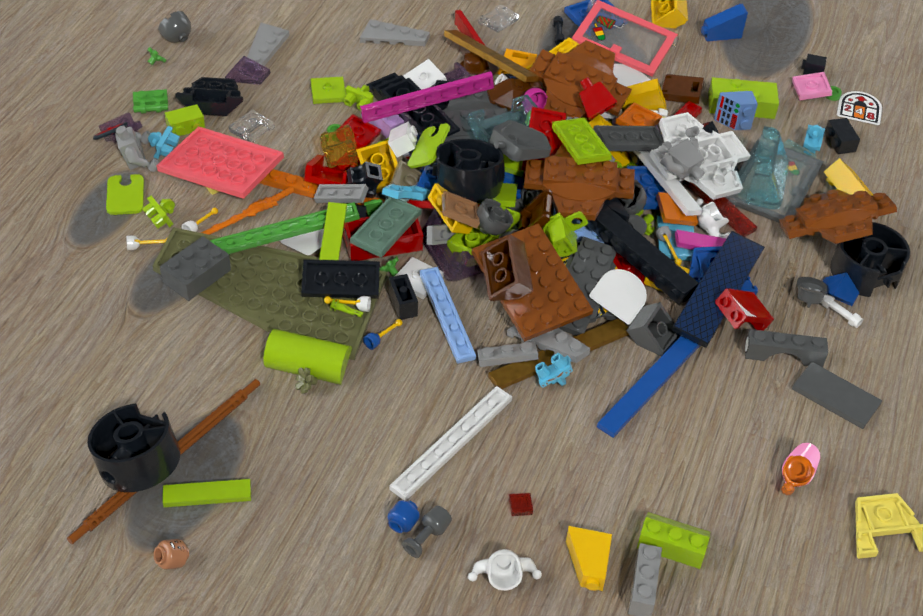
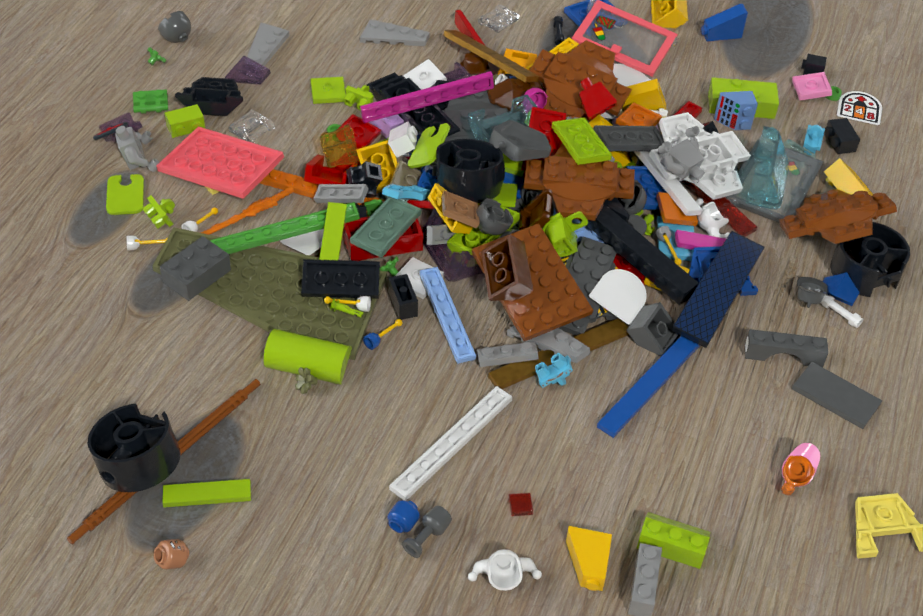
(161, 141): medium azure hips -> none
(679, 88): reddish brown container -> none
(743, 307): red panel -> none

